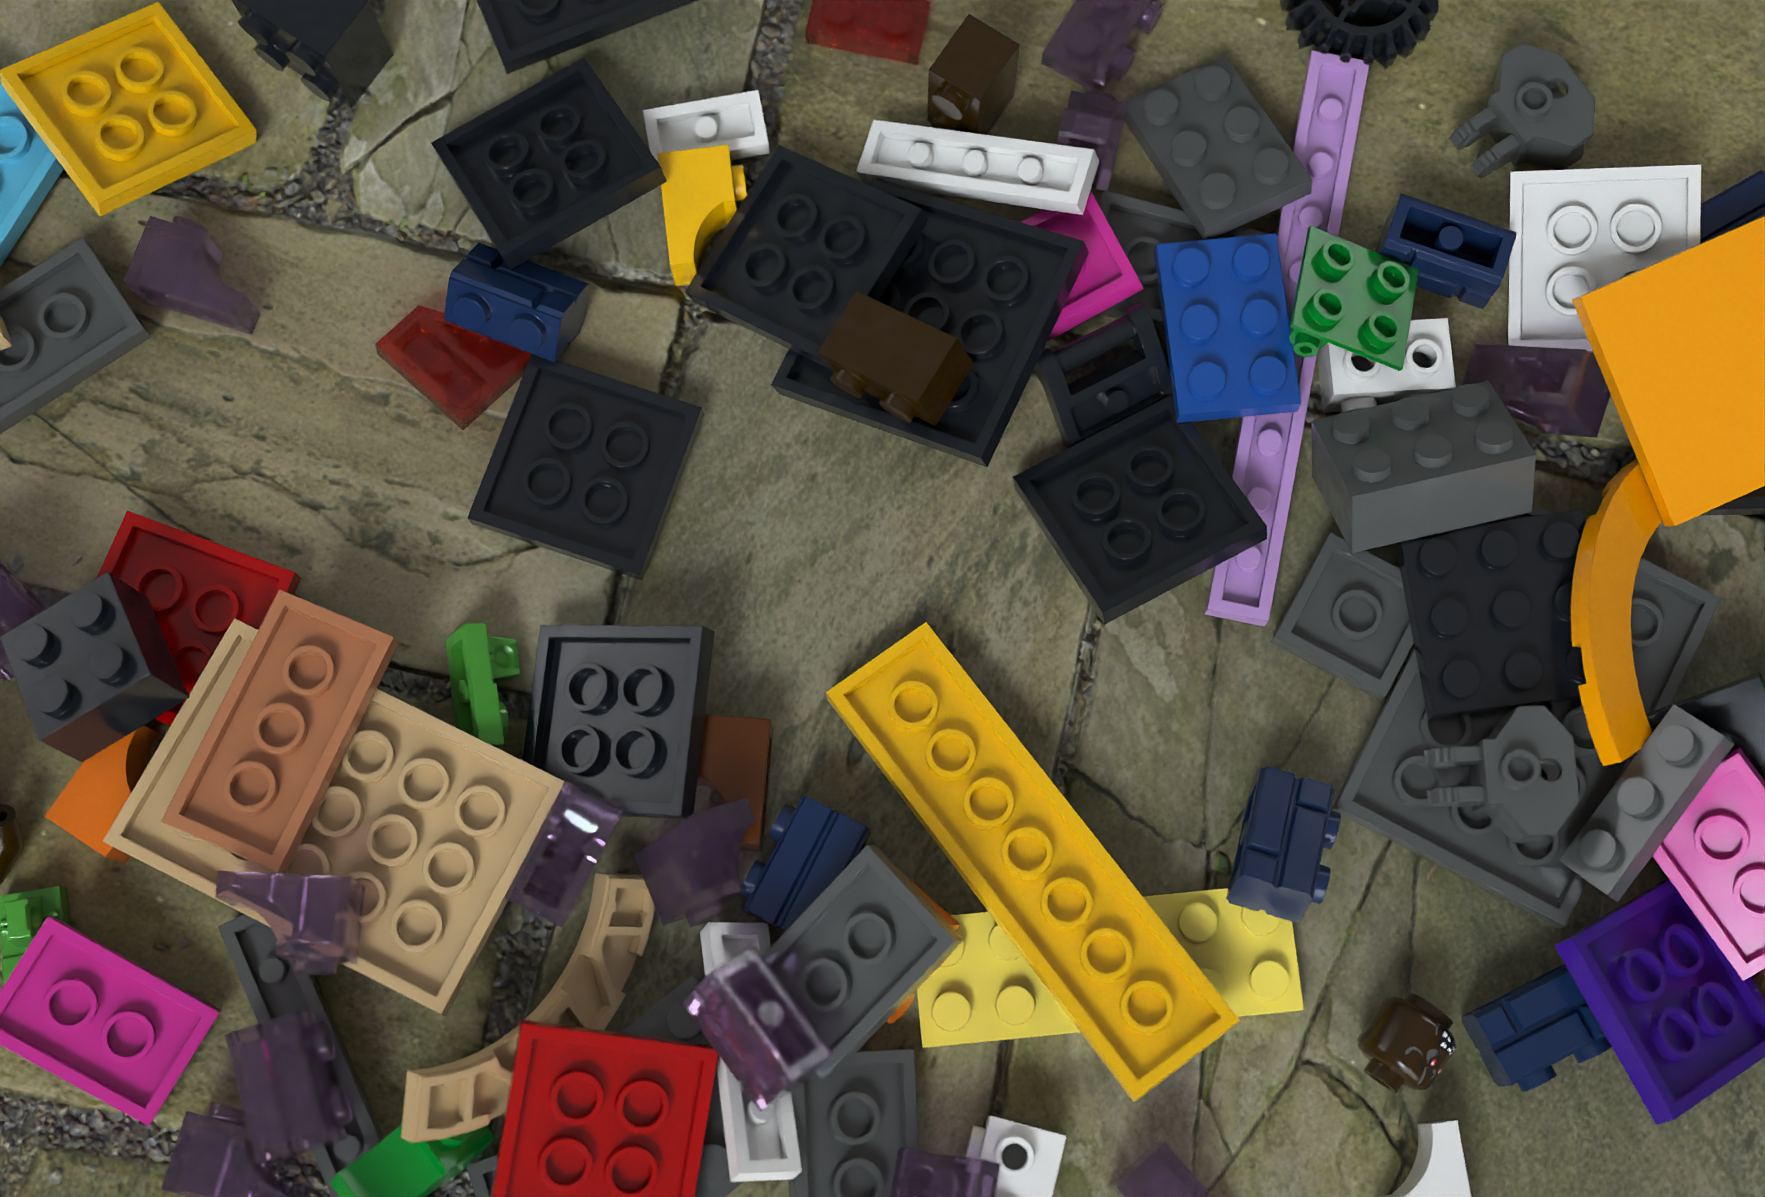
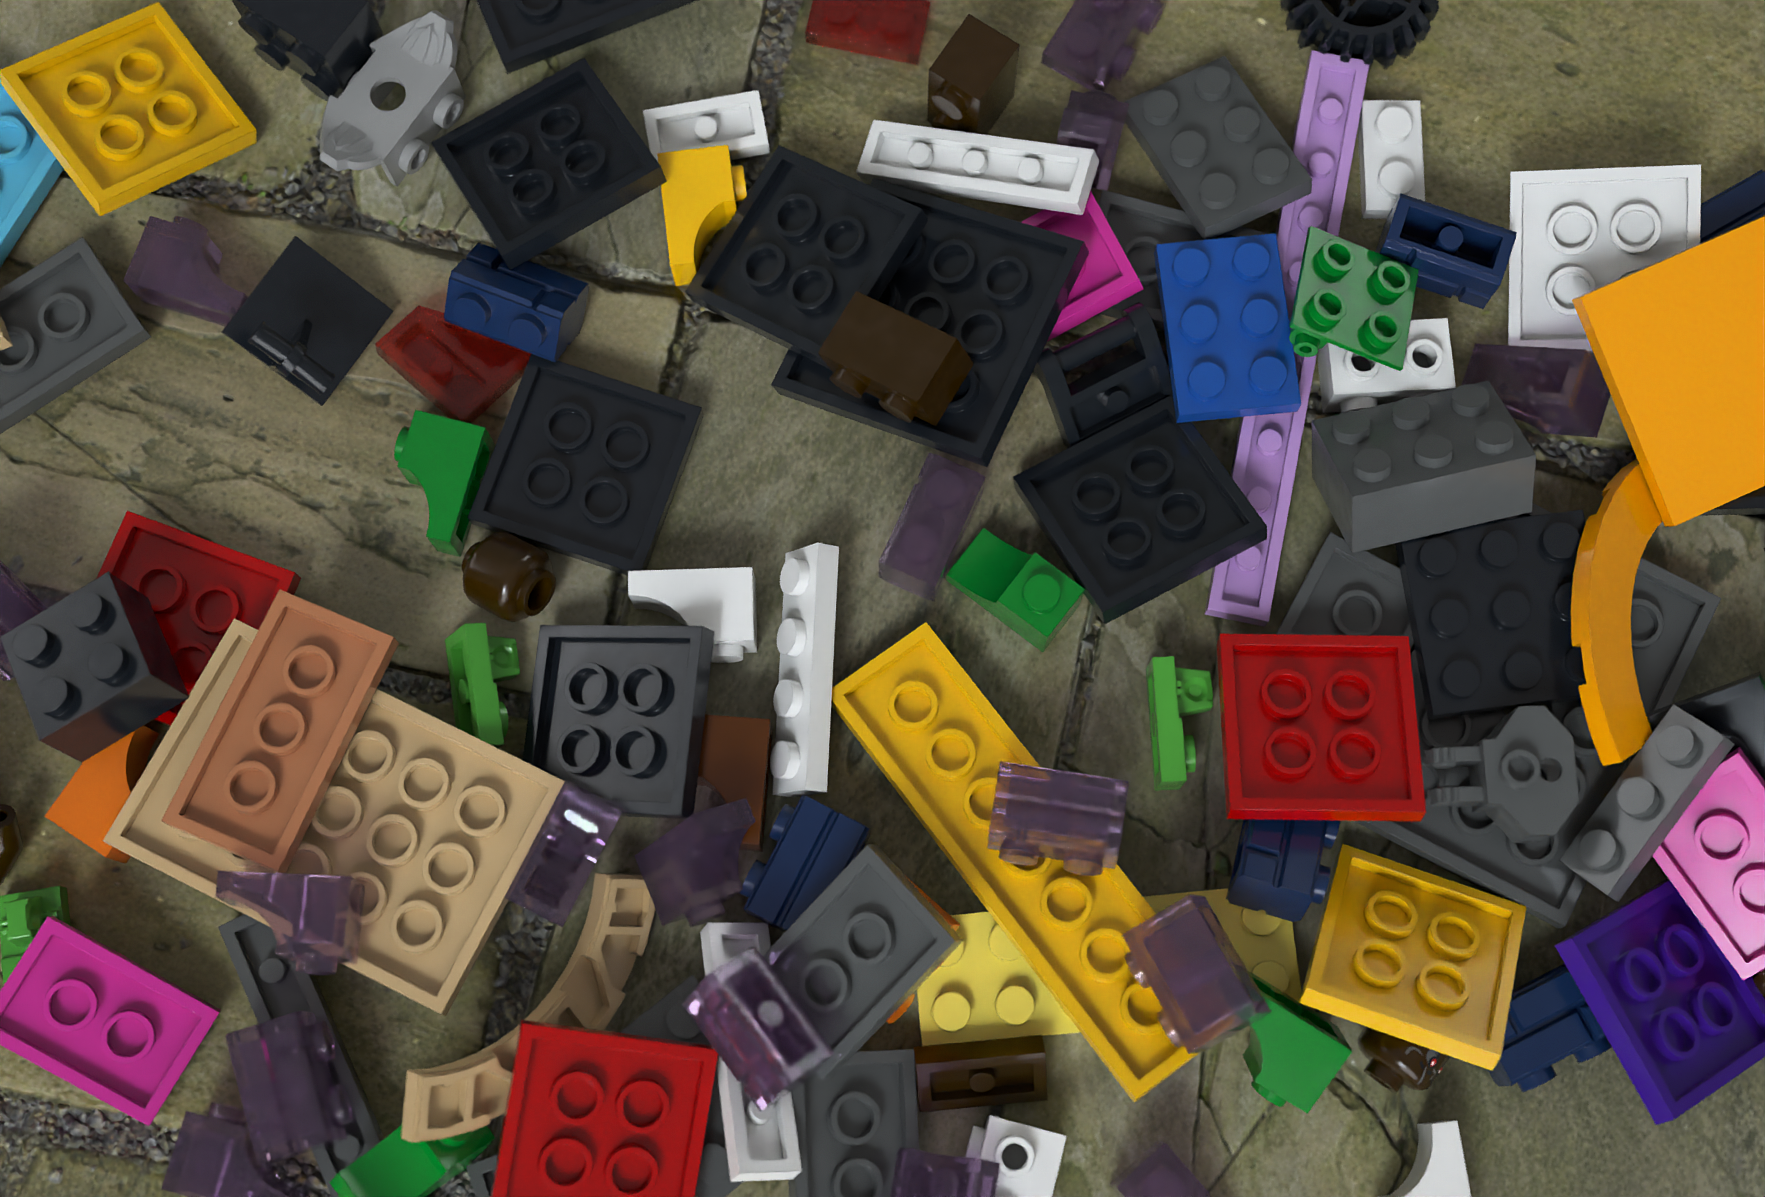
(307, 321): none -> black plate
(421, 60): none -> light grey piece
(449, 464): none -> green arch
(508, 577): none -> dark brown head
(704, 597): none -> white arch
(805, 671): none -> white plate
(931, 527): none -> clear purple brick
(981, 1073): none -> dark brown plate
(1016, 588): none -> green arch
(1057, 818): none -> brick
(1171, 695): none -> bright green hinge
(1194, 975): none -> brick
(1293, 1051): none -> green arch
(1319, 728): none -> red plate
(1389, 155): none -> white plate
(1415, 957): none -> yellow plate
(1530, 114): dark grey hinge -> none

